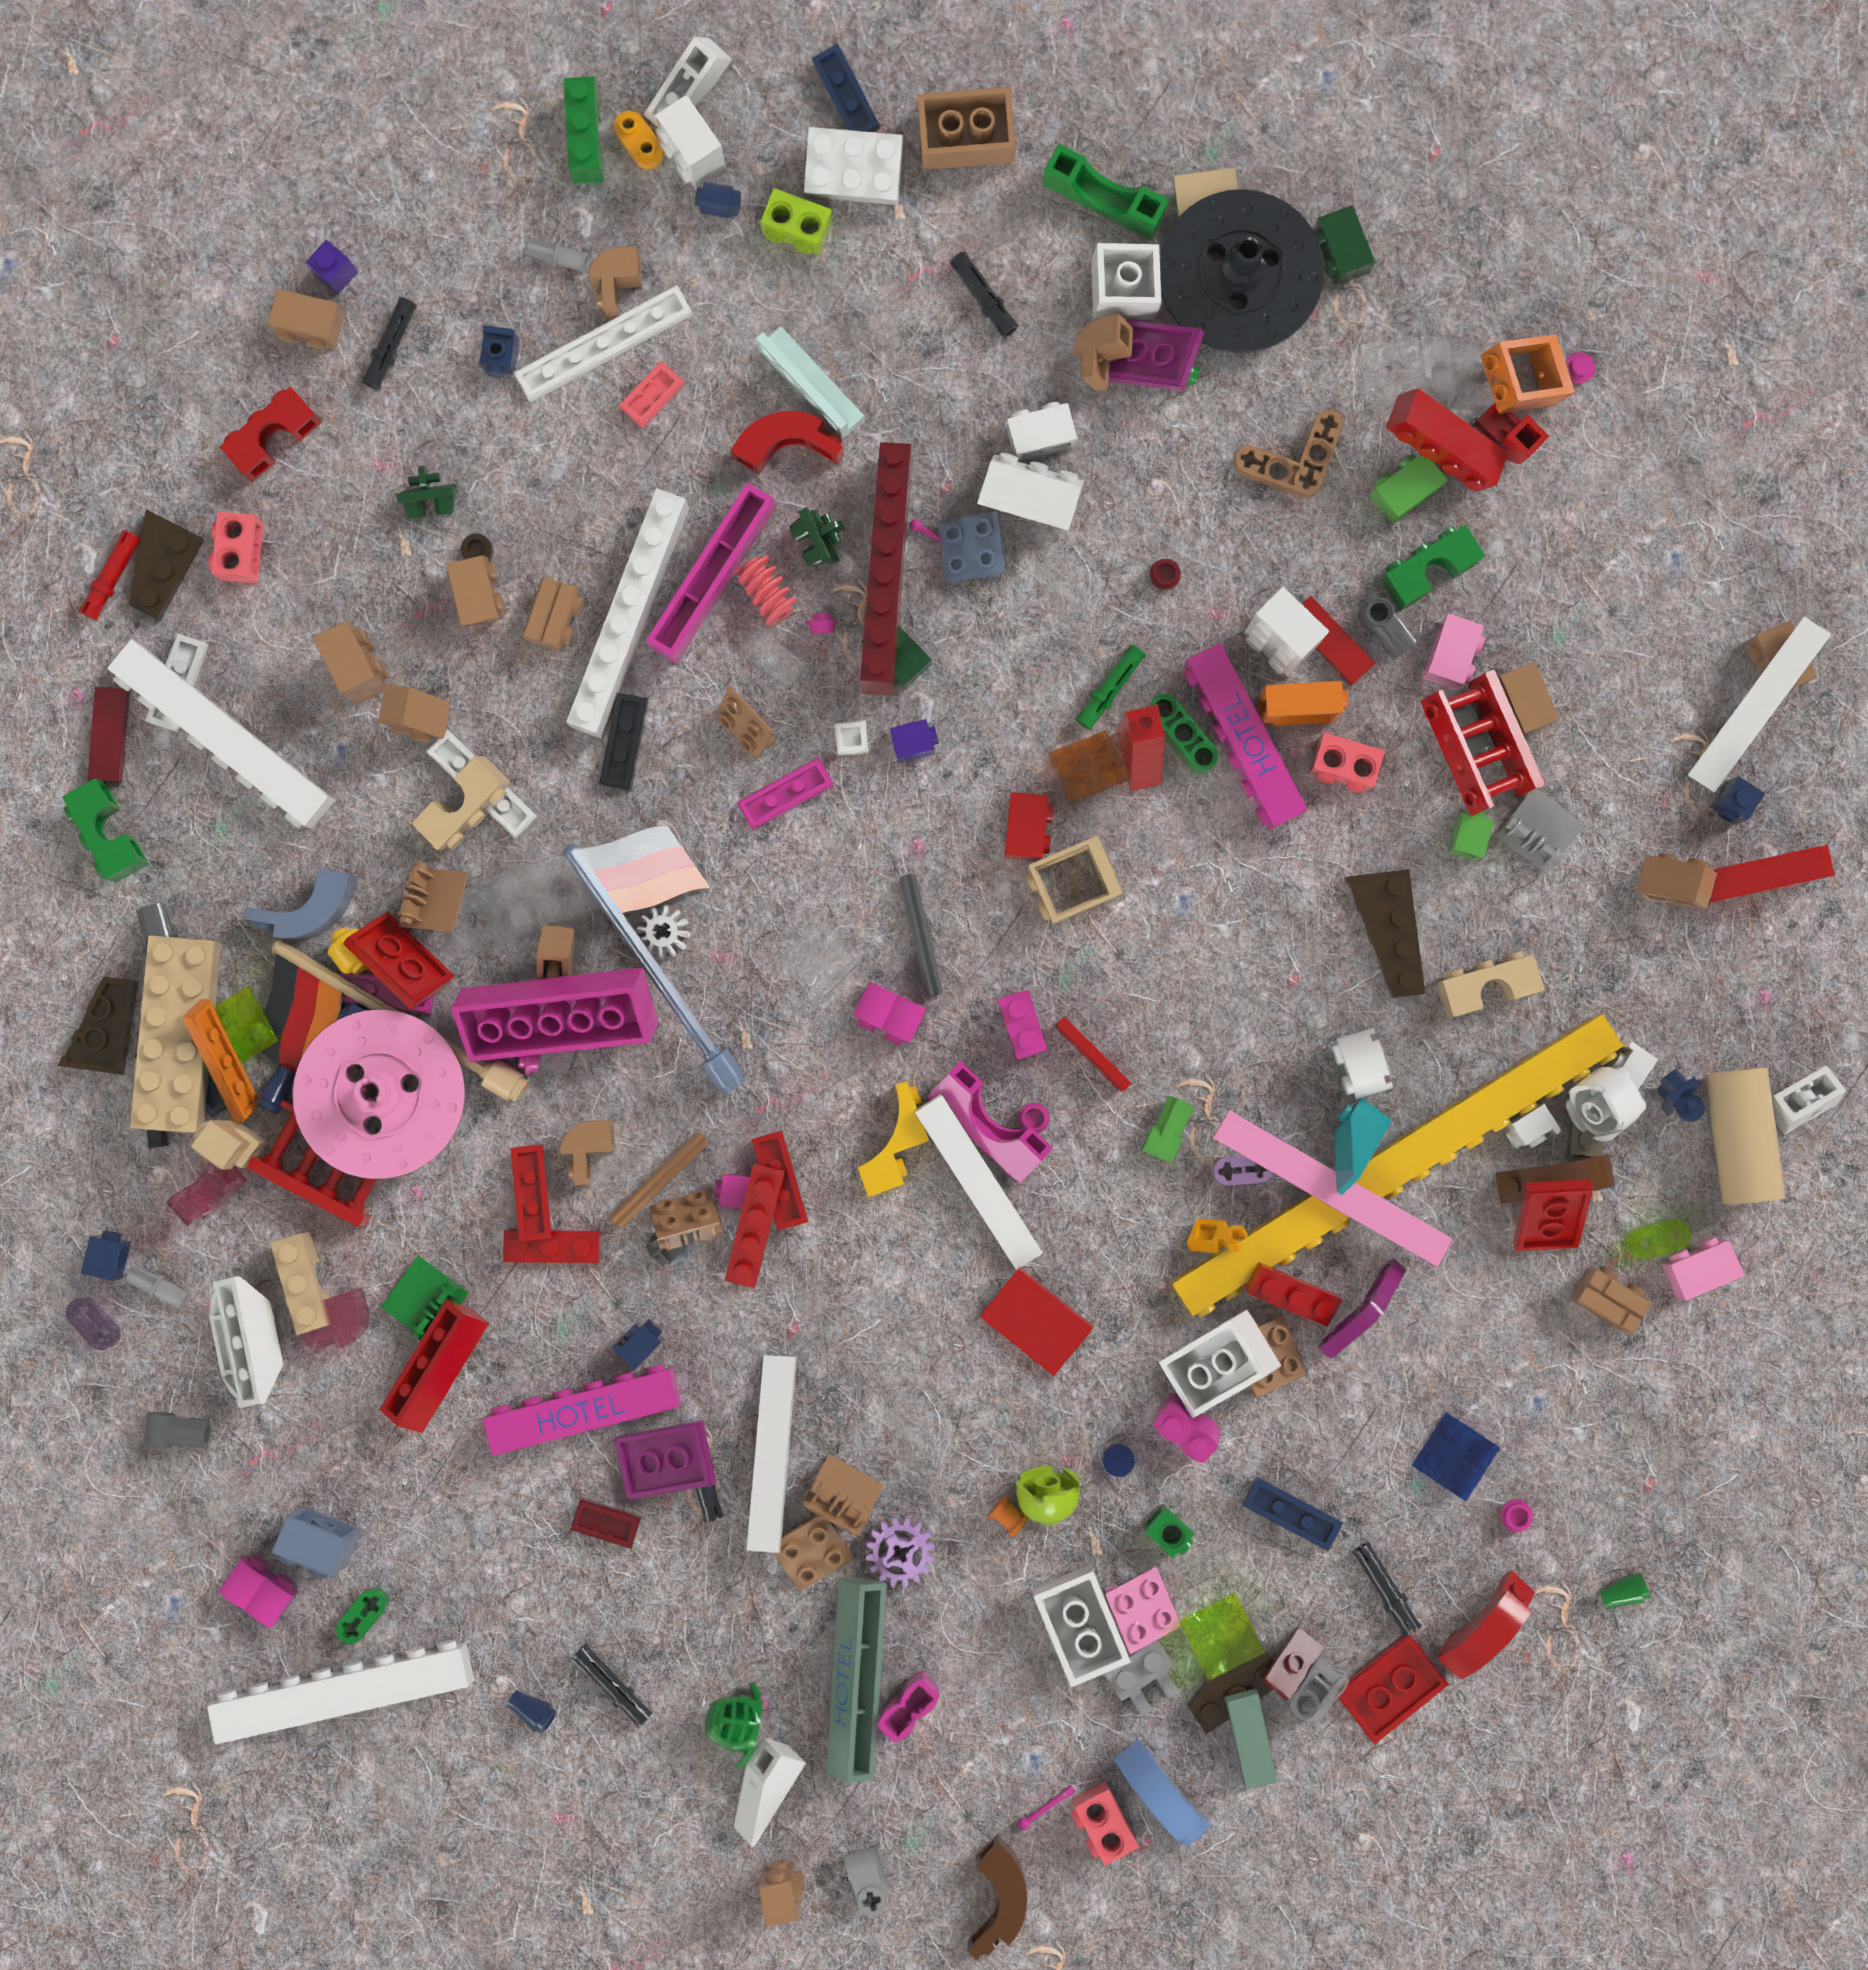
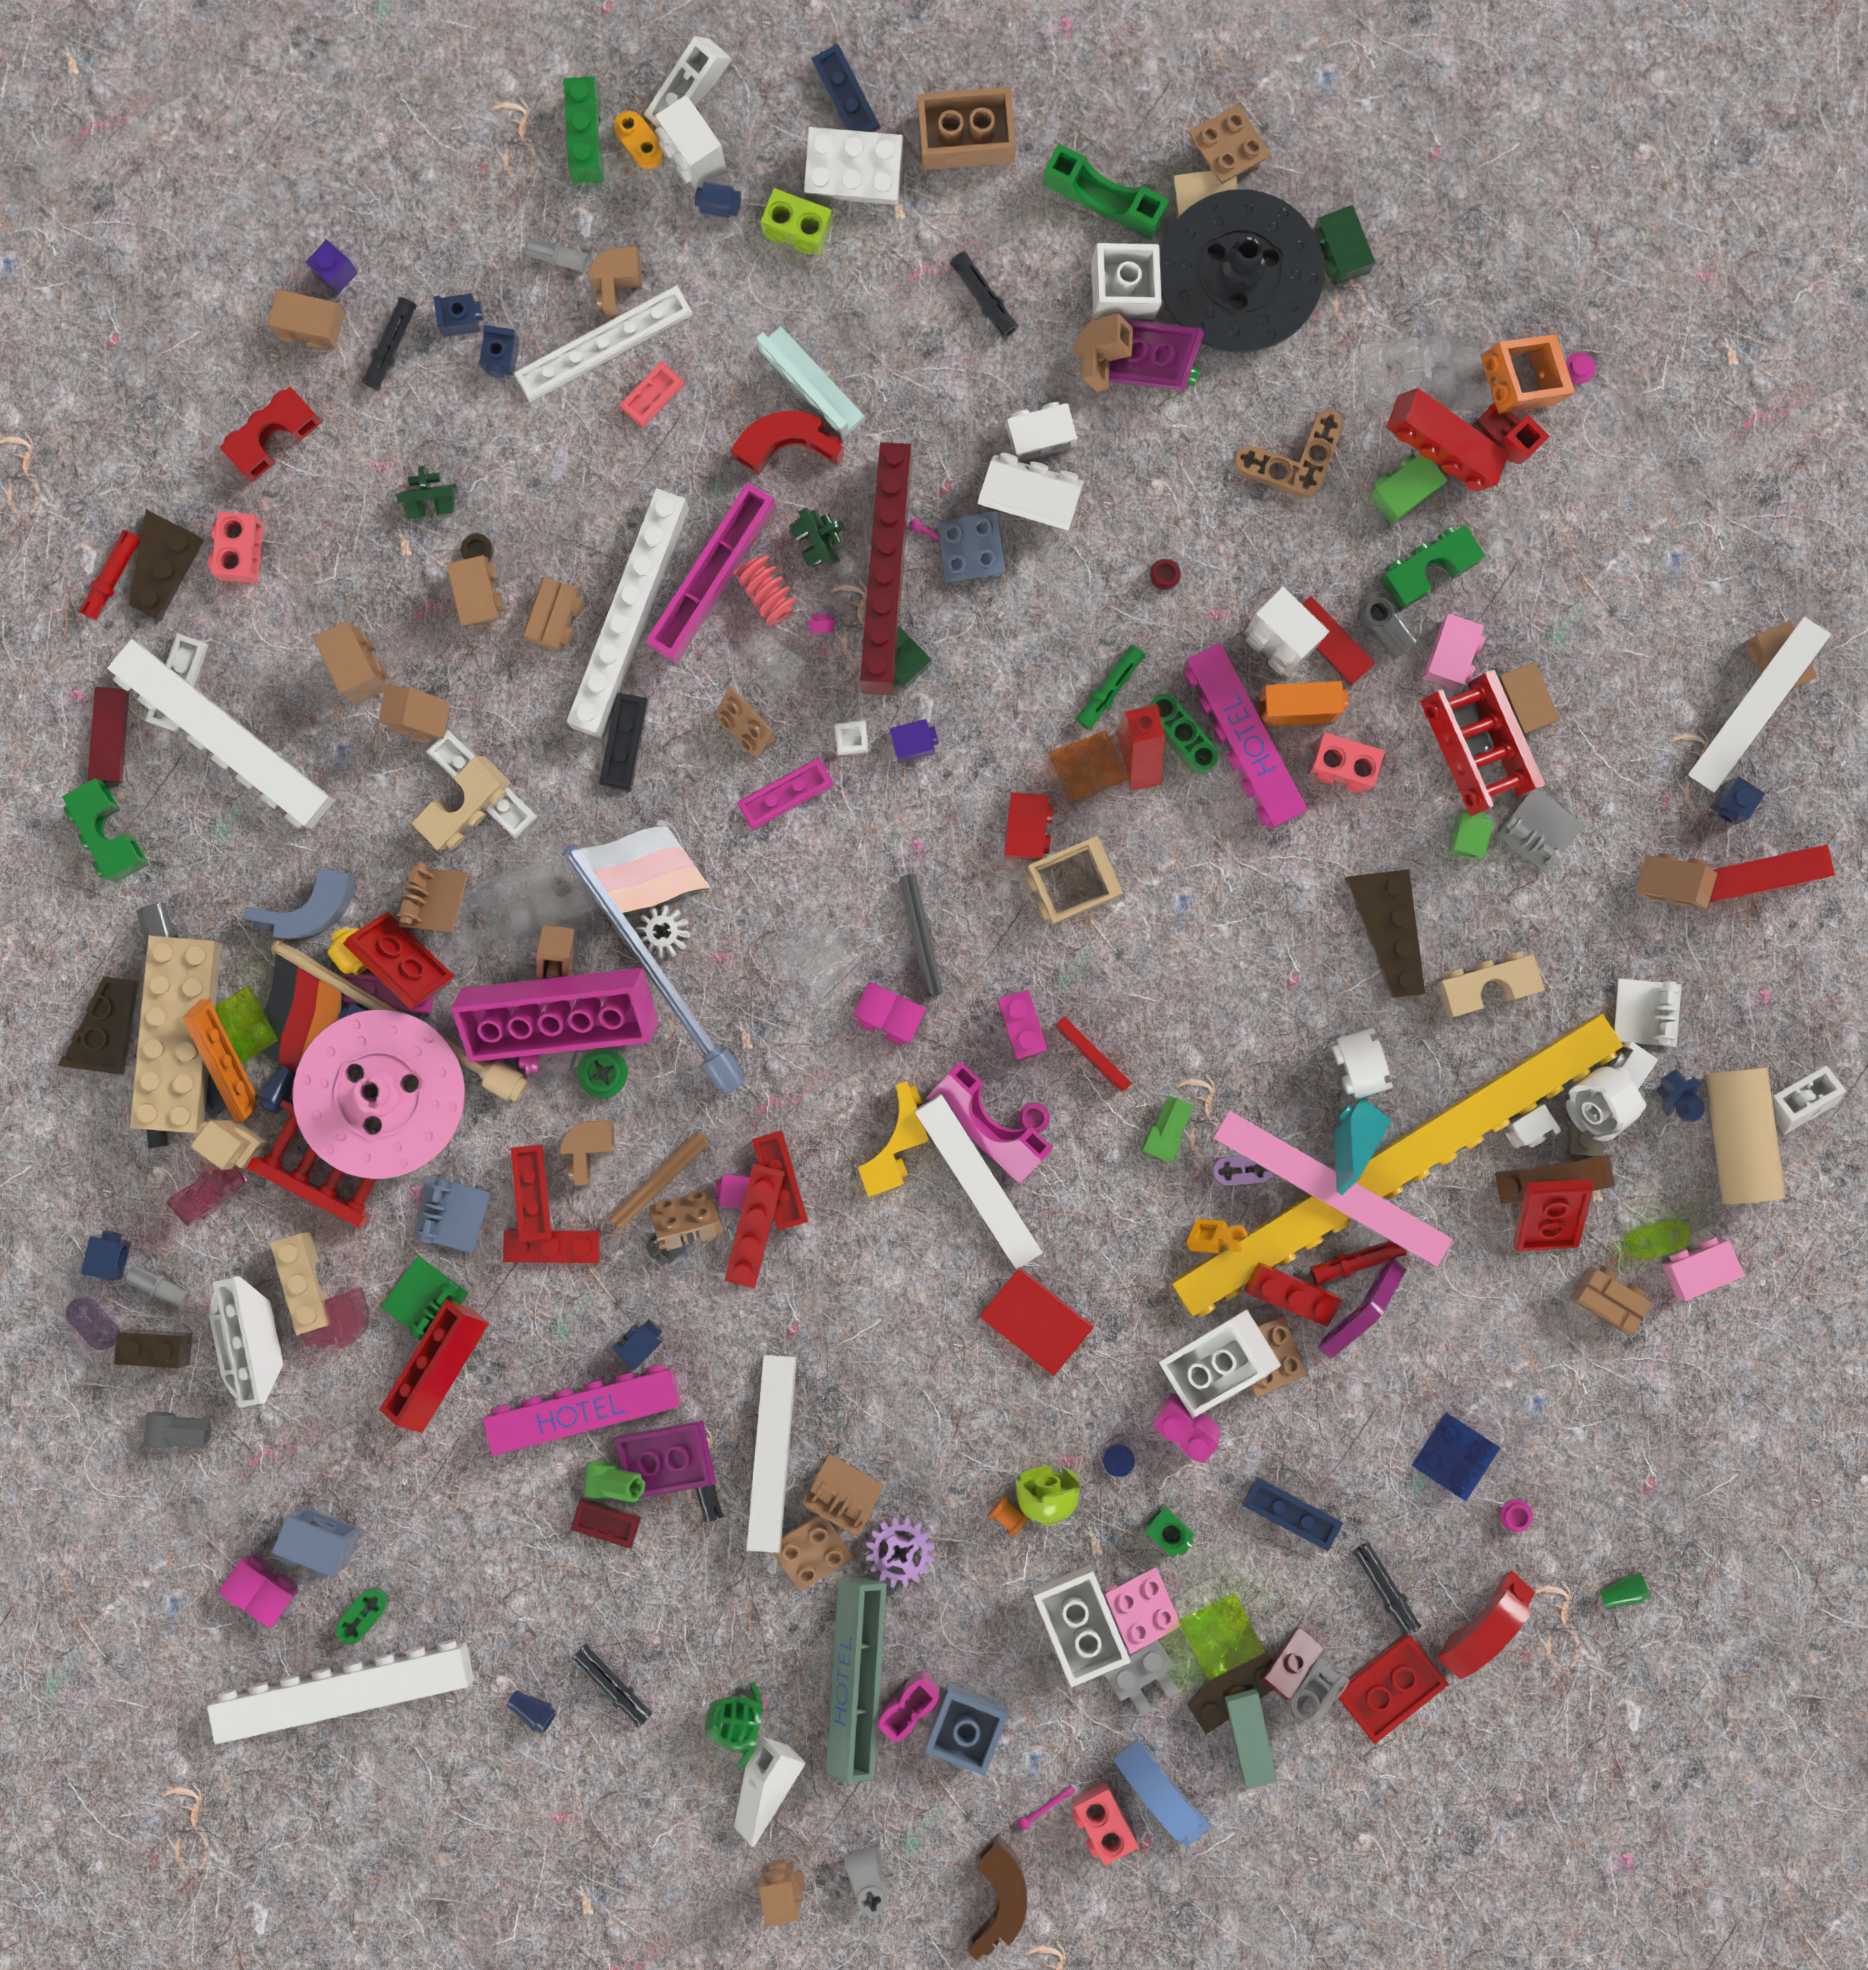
(153, 1348): none -> dark brown brick
(451, 1214): none -> sand blue hinge
(463, 323): none -> dark blue brick
(588, 1068): none -> green gear
(606, 1482): none -> bright green piece
(966, 1729): none -> sand blue brick
(1230, 144): none -> medium nougat hinge
(1347, 1264): none -> red pin
(1647, 1012): none -> white hinge

